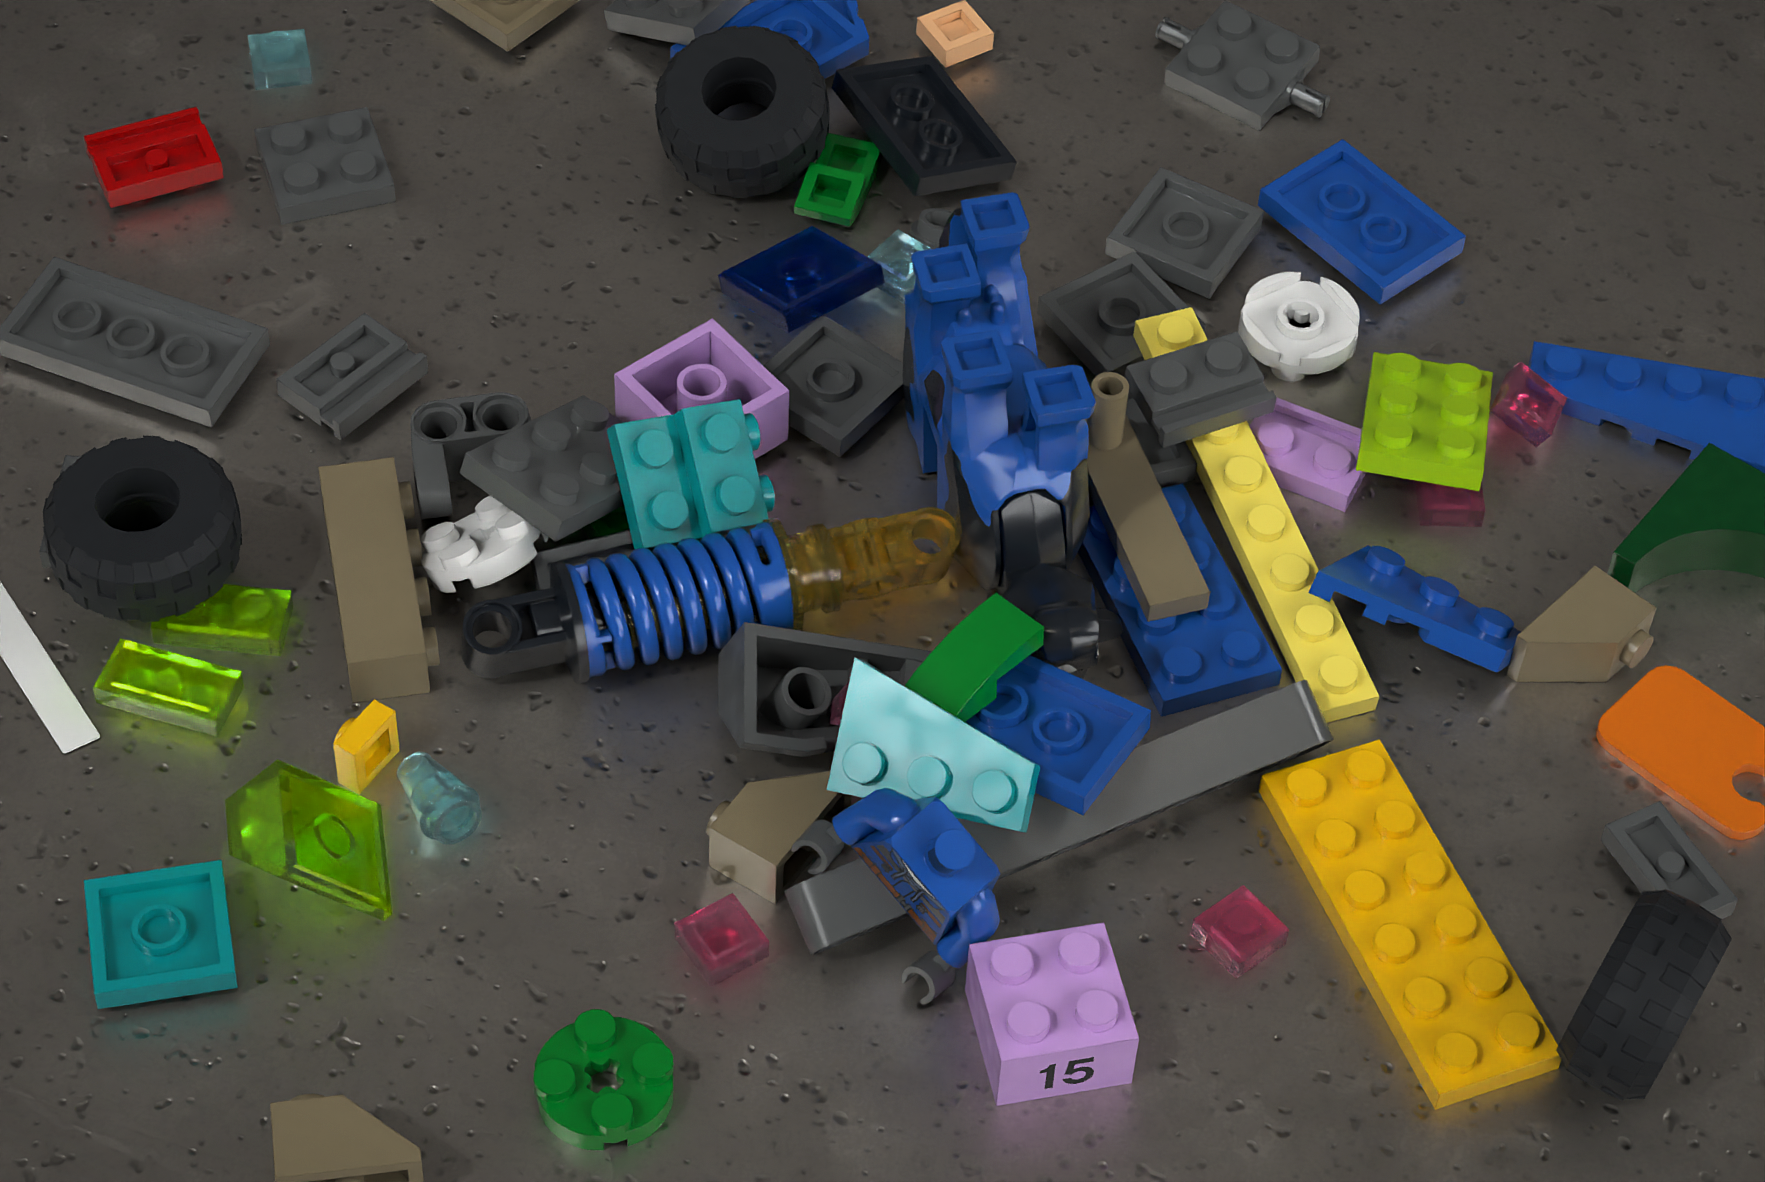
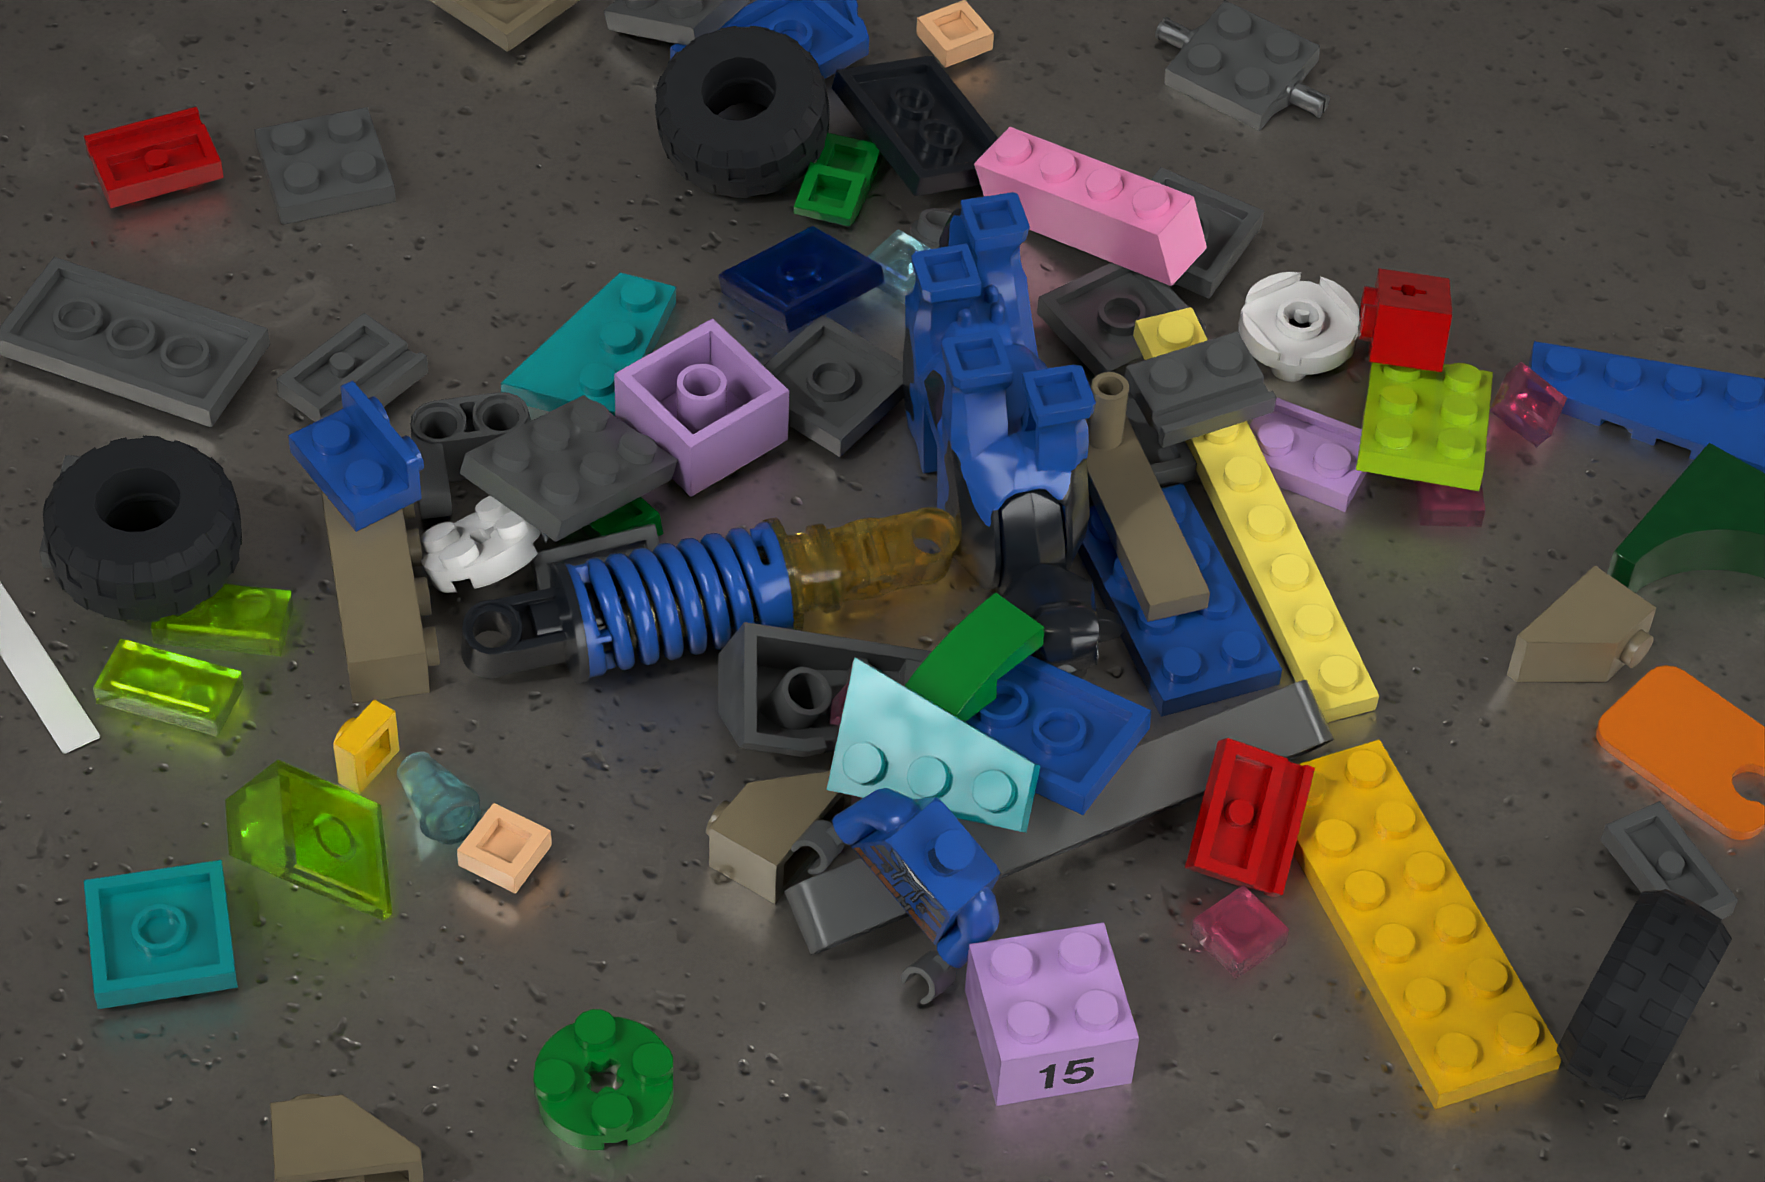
(280, 59): clear light blue plate -> none
(360, 459): none -> blue bracket
(504, 848): none -> light nougat plate
(594, 344): none -> teal wing
(690, 474): teal plate -> none
(721, 939): clear pink plate -> none
(1095, 205): none -> bright pink brick
(1250, 817): none -> red plate
(1361, 221): blue plate -> none
(1404, 596): blue wing -> none
(1406, 319): none -> red brick

